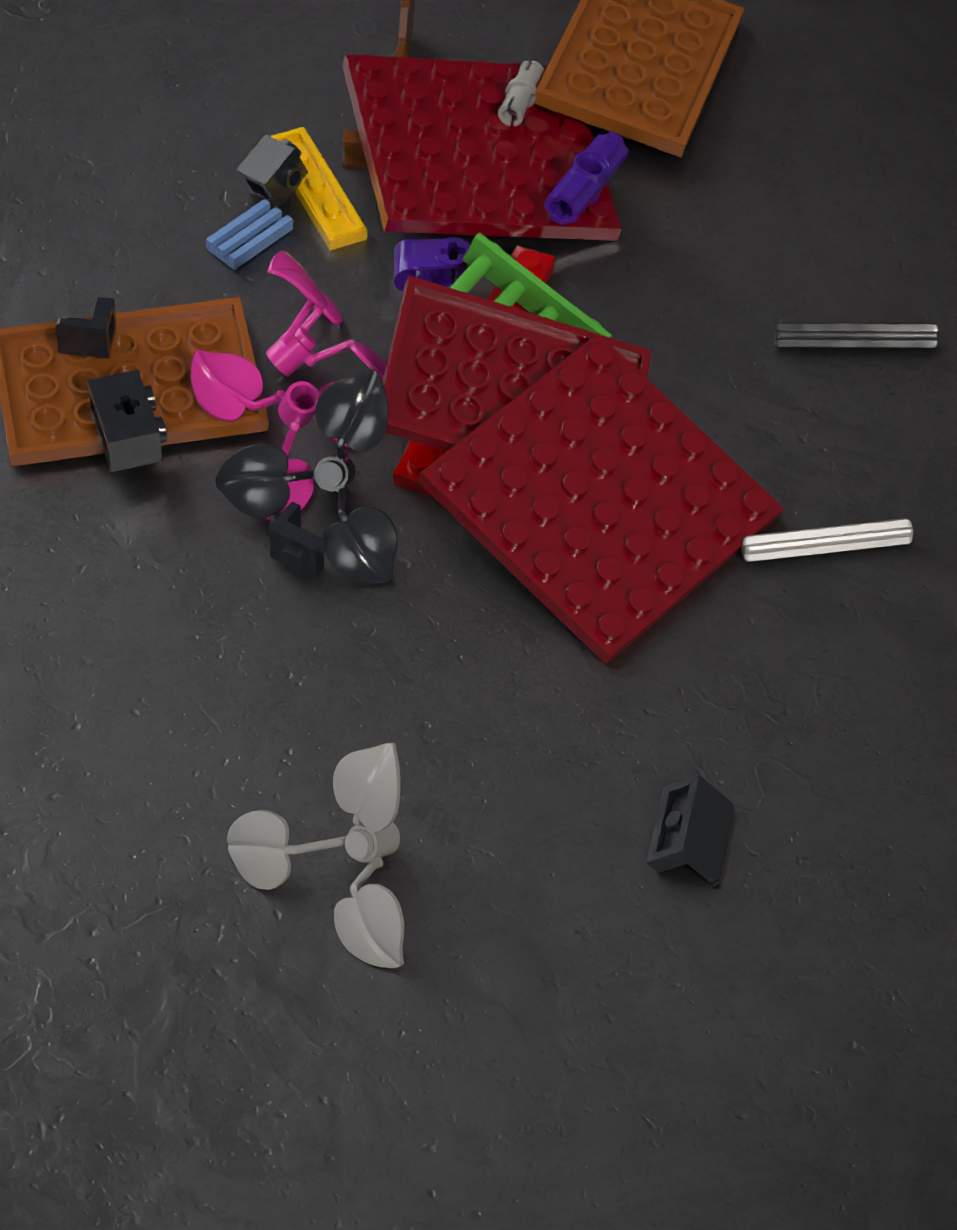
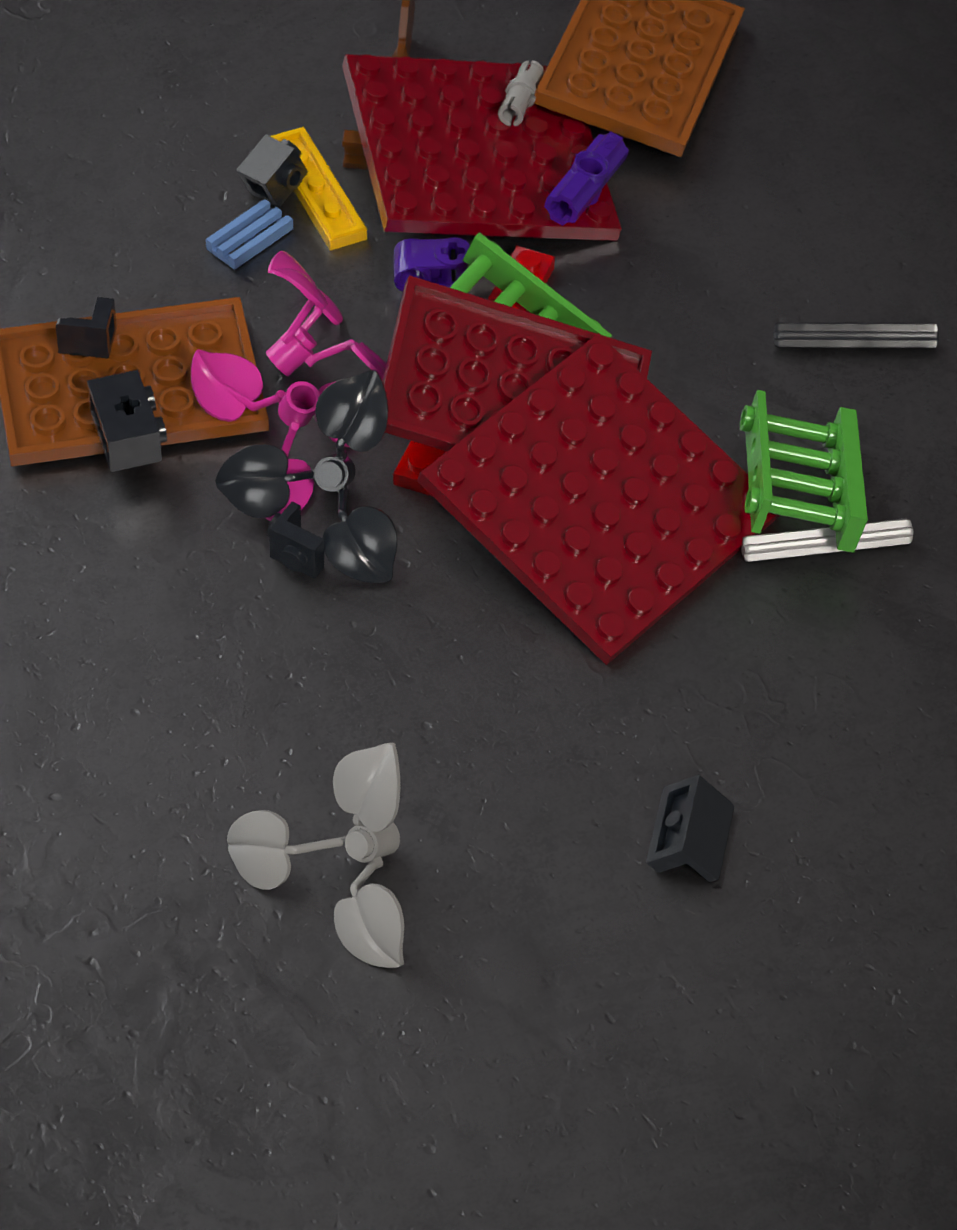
(840, 462): none -> bright green fence

